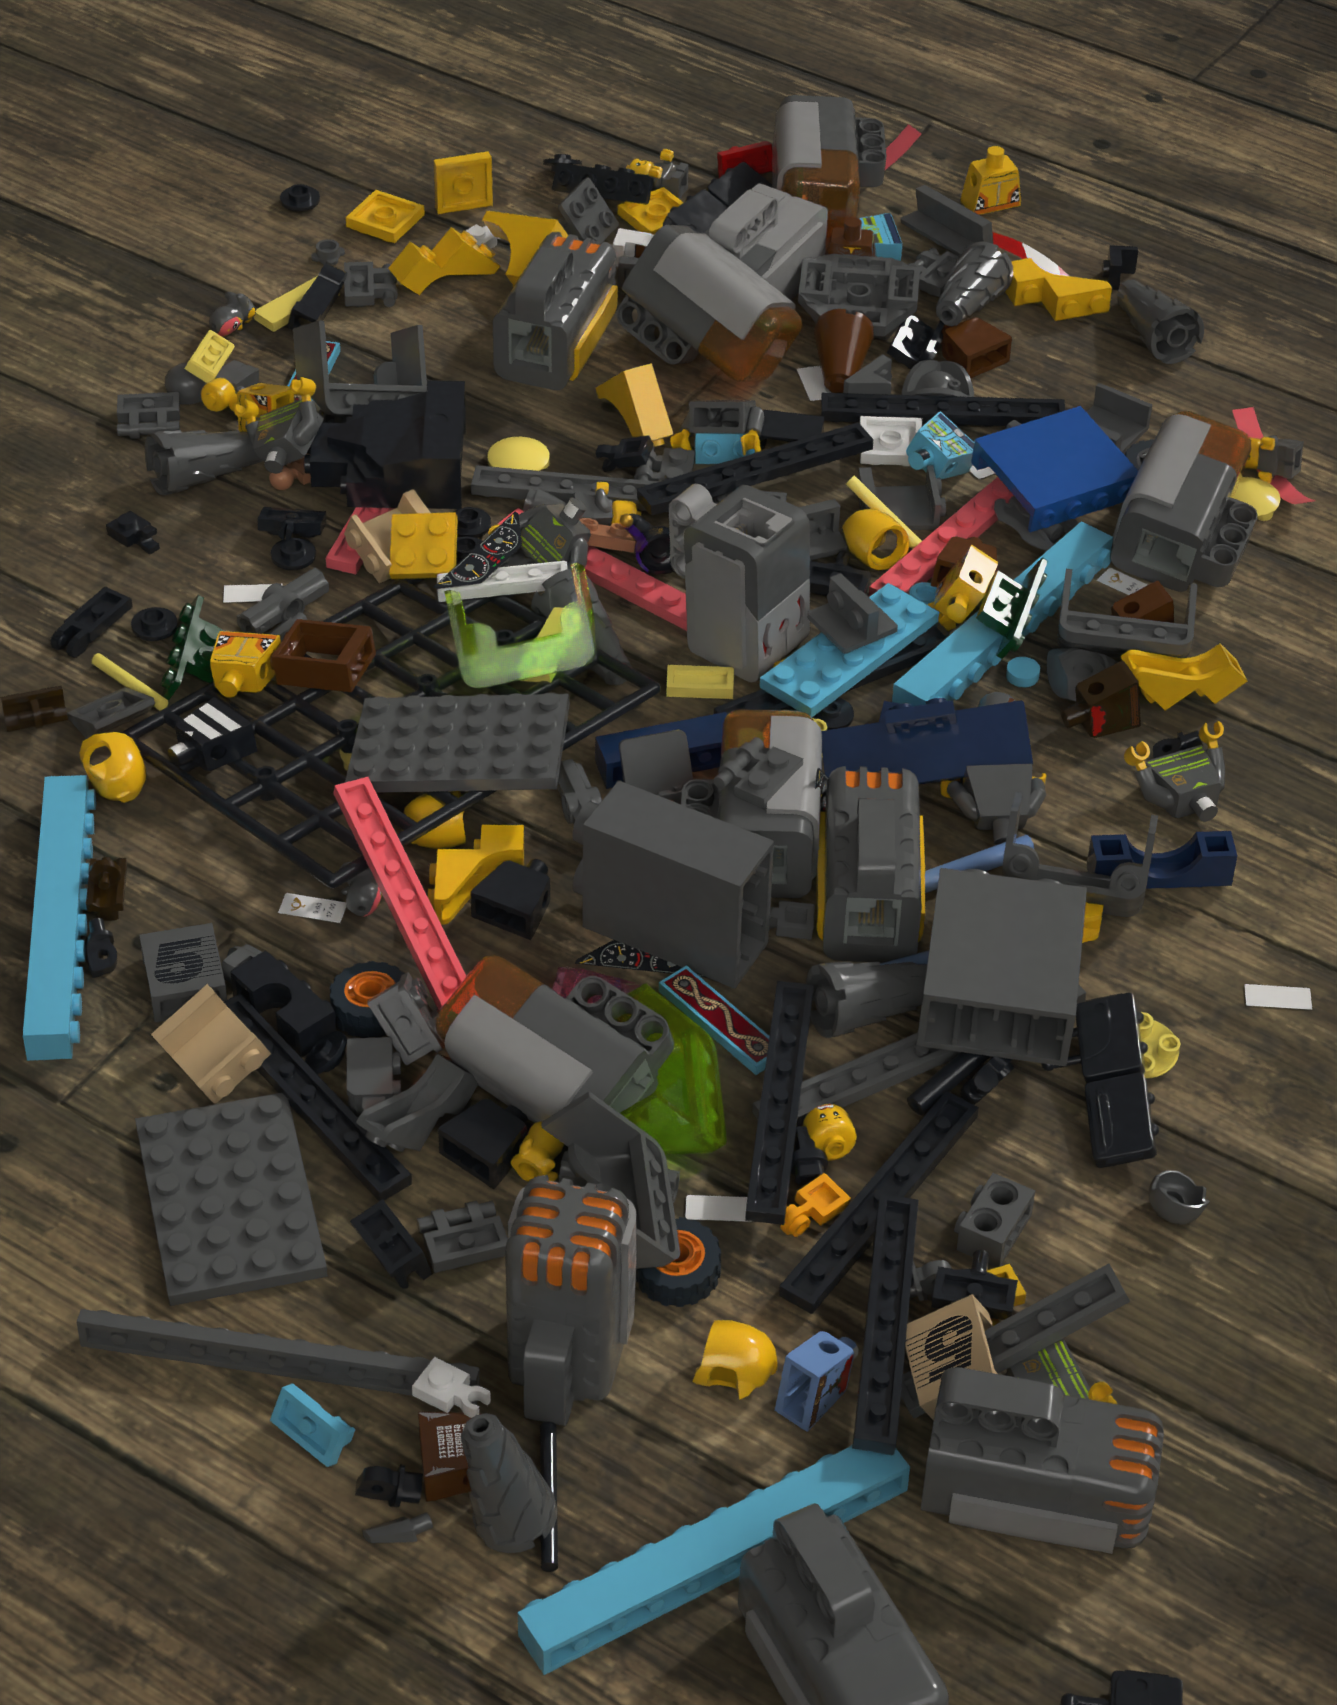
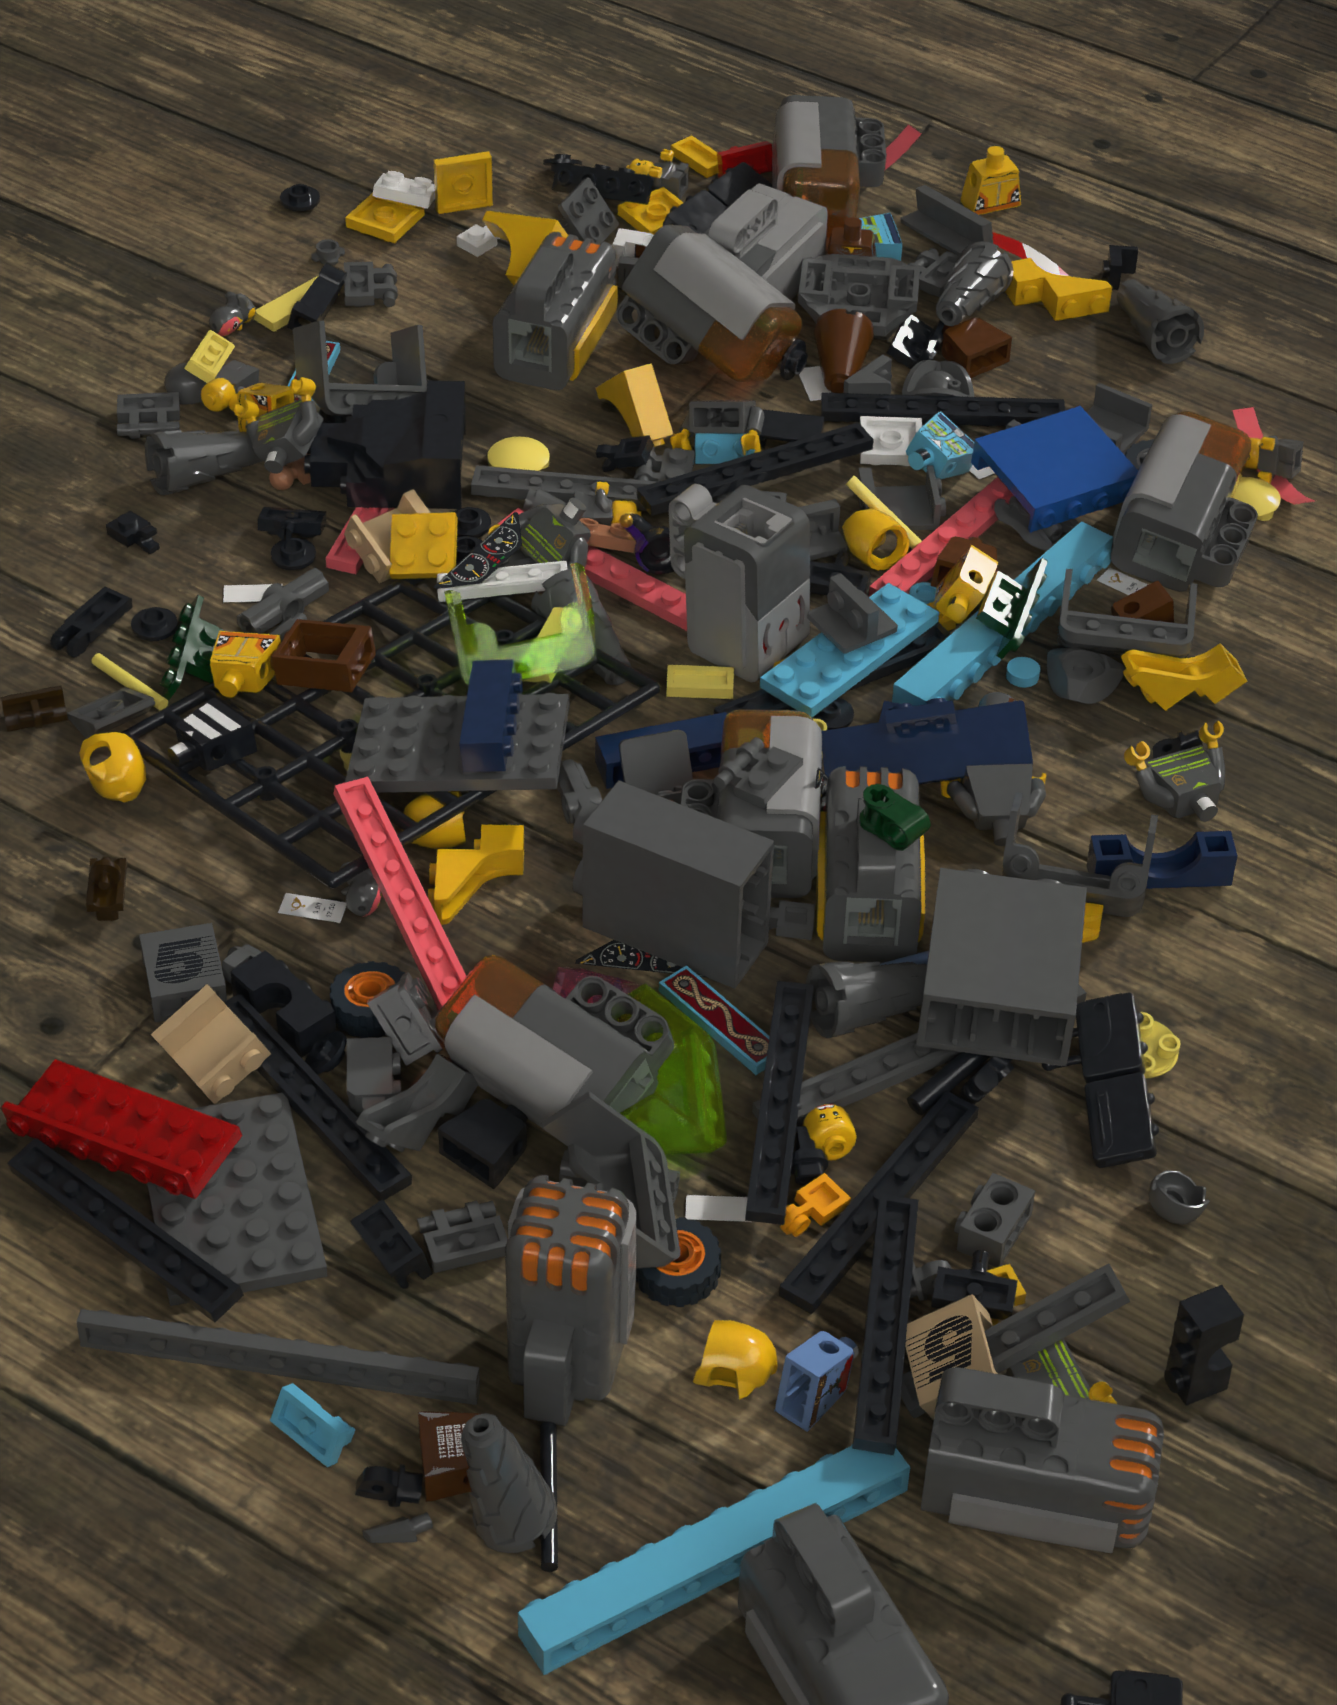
(59, 919): medium azure brick -> none
(100, 943): black piece -> none
(123, 1129): none -> red bracket
(126, 1230): none -> black plate
(404, 190): none -> white plate
(449, 1386): white plate -> none
(452, 255): yellow arch -> none
(490, 715): none -> dark blue brick
(513, 897): black torso -> none
(537, 1154): yellow animal -> none
(697, 155): none -> yellow tile
(794, 360): none -> black piece
(894, 820): none -> dark green piece
(982, 860): medium blue piece -> none
(1106, 702): dark brown torso -> none
(1195, 1358): none -> black arch
(1278, 996): white sticker -> none

